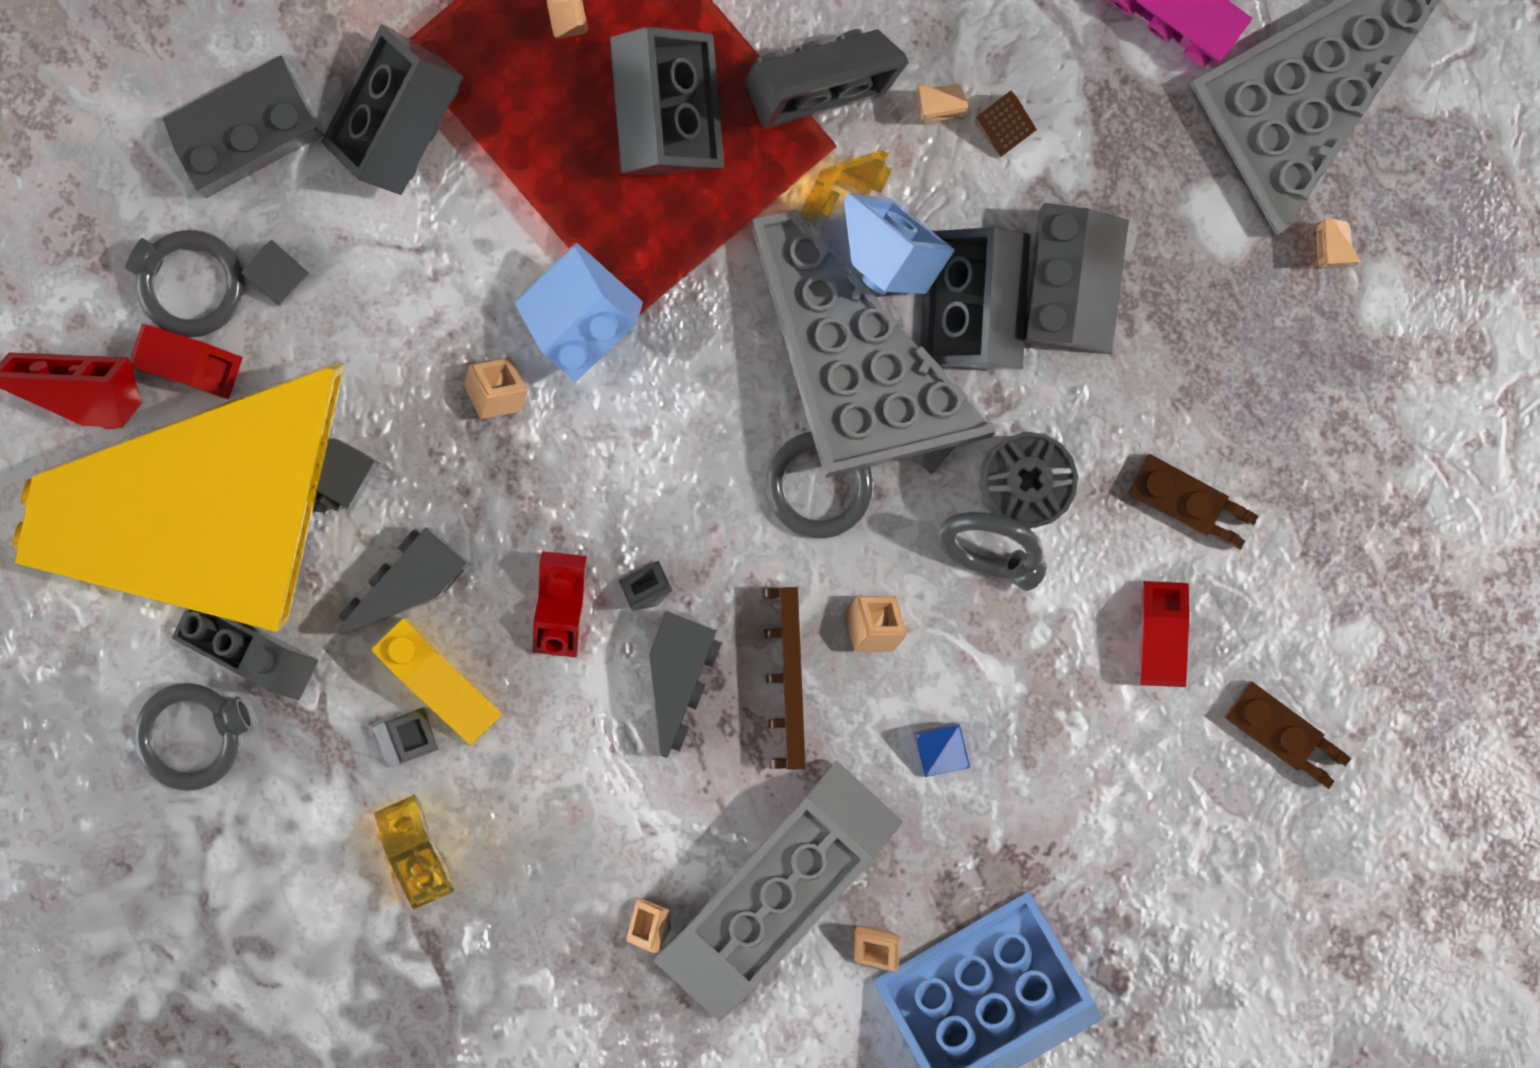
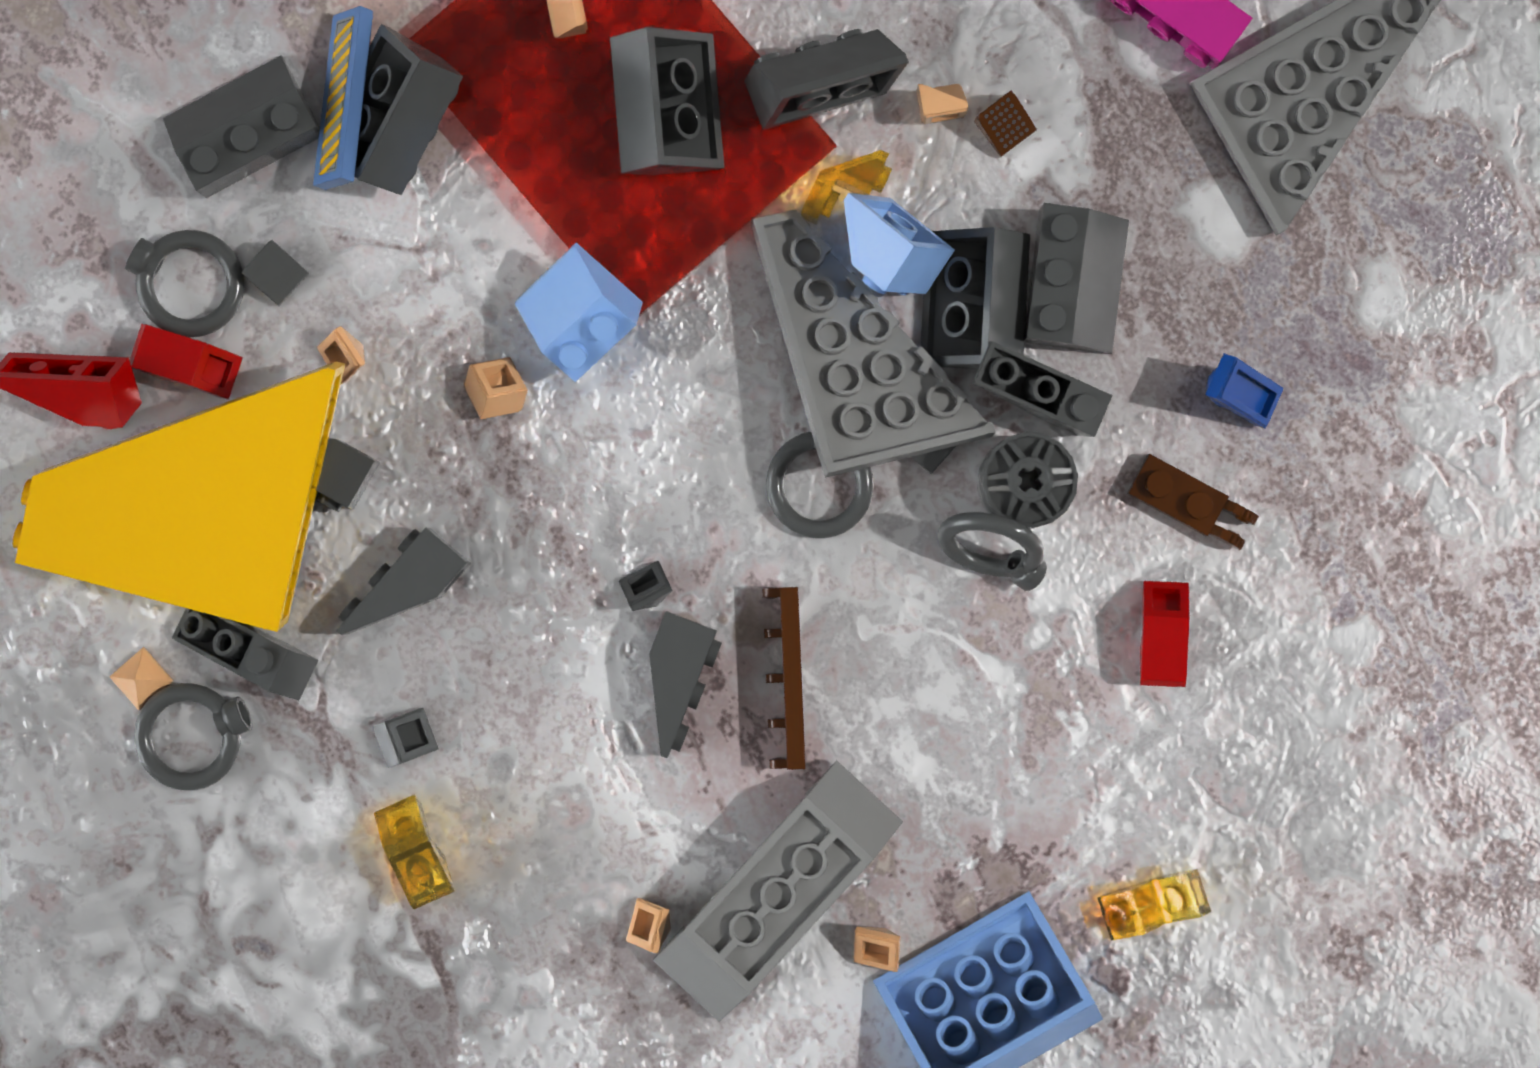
(141, 678): none -> light nougat slope
(343, 98): none -> medium blue tile
(343, 348): none -> light nougat slope
(436, 680): yellow slope -> none
(559, 604): red slope -> none
(875, 623): light nougat slope -> none
(942, 750): blue slope -> none
(1042, 390): none -> dark grey slope
(1154, 903): none -> clear yellow slope
(1243, 391): none -> blue tile
(1282, 732): reddish brown hinge -> none
(1334, 244): light nougat slope -> none

